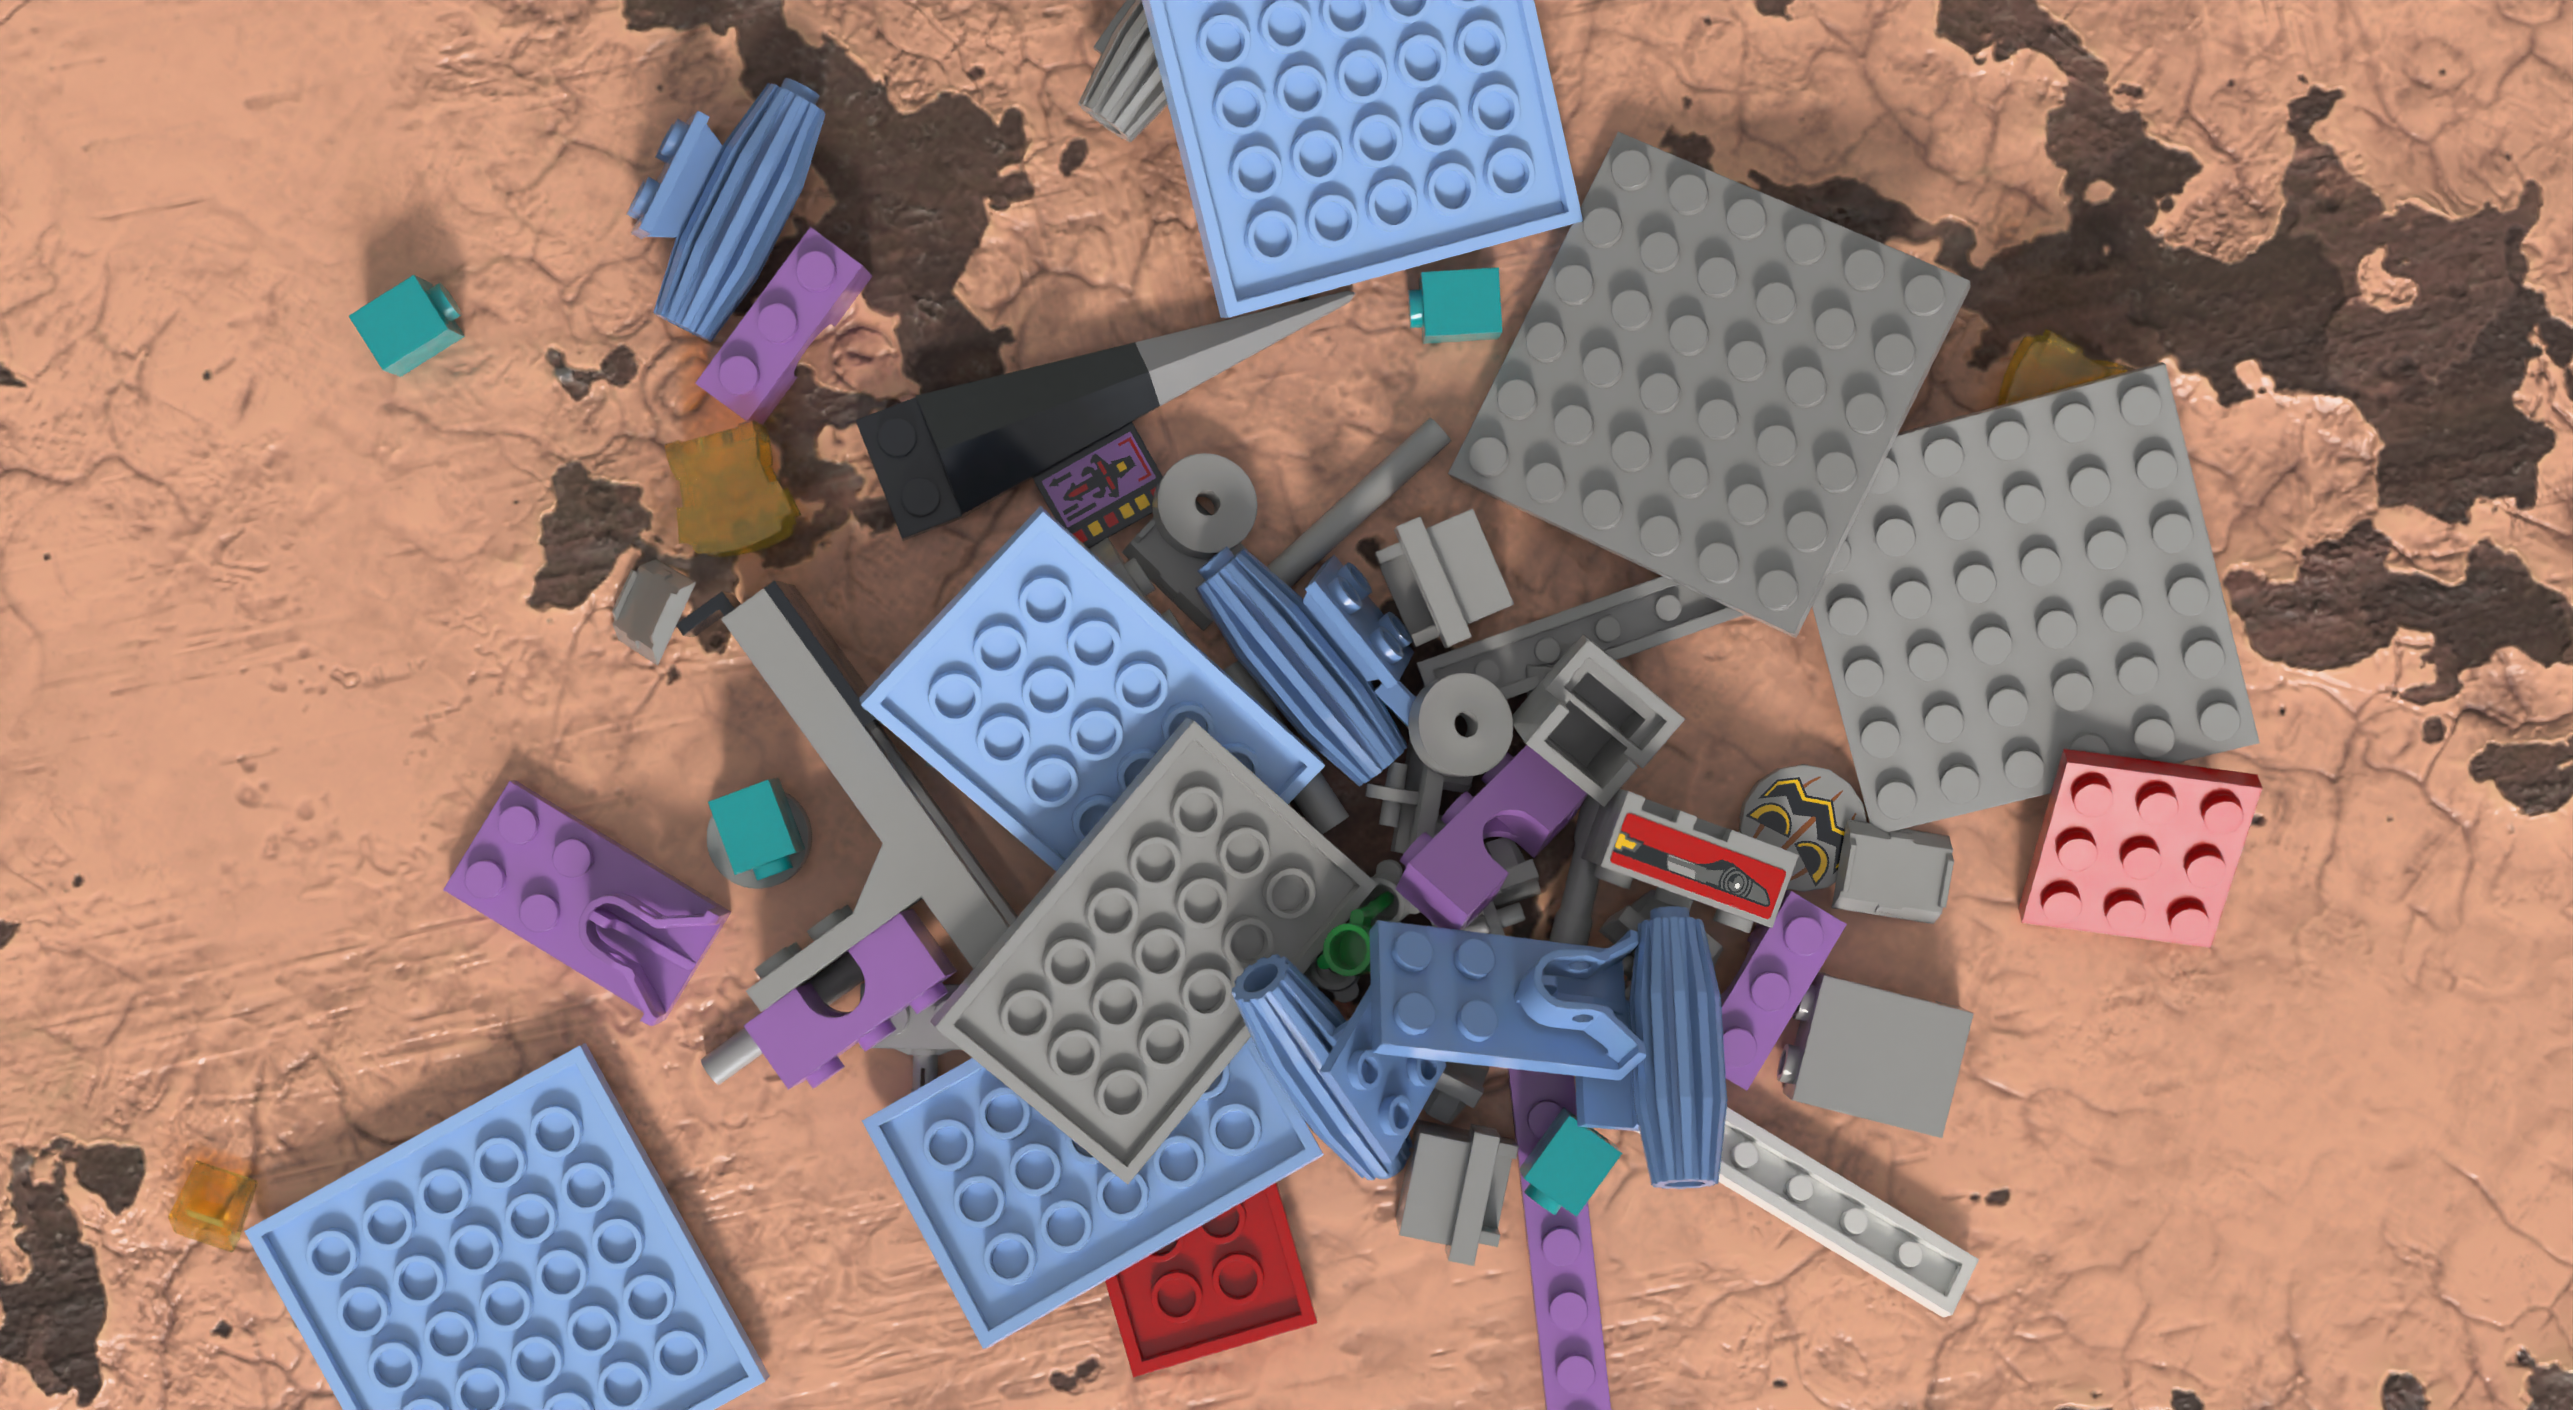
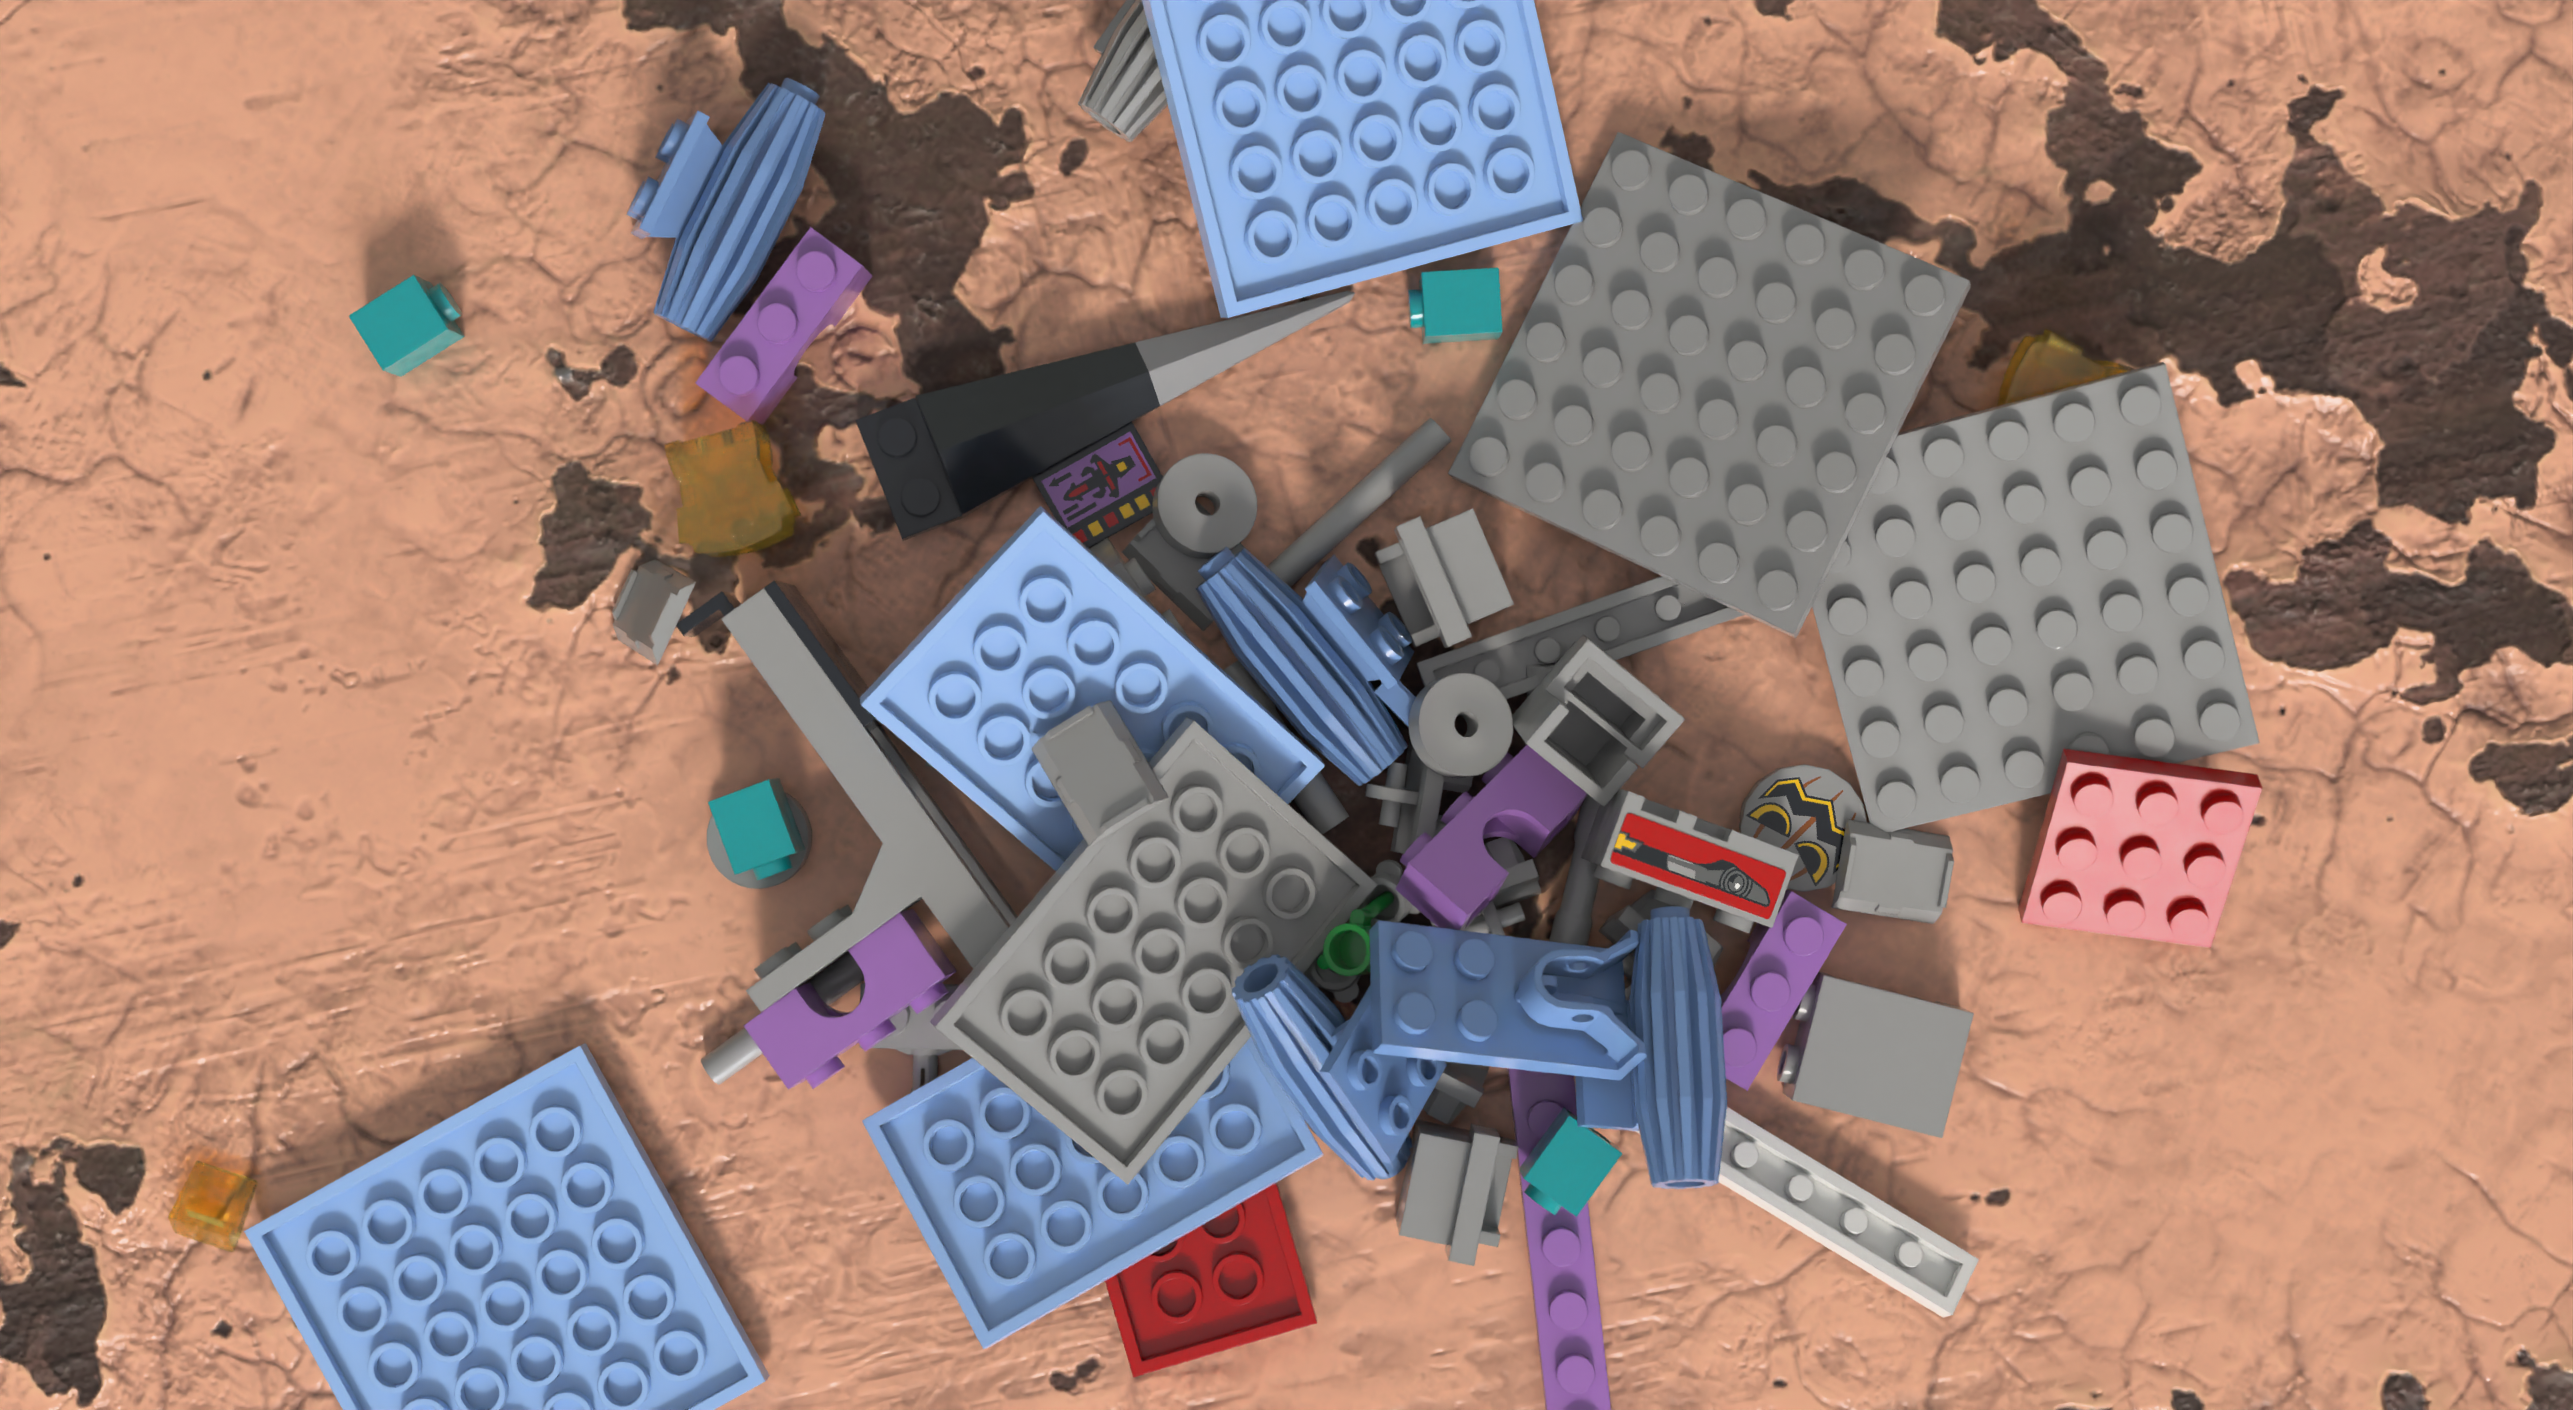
(587, 901): medium lavender plate -> none
(1098, 771): none -> light grey piece

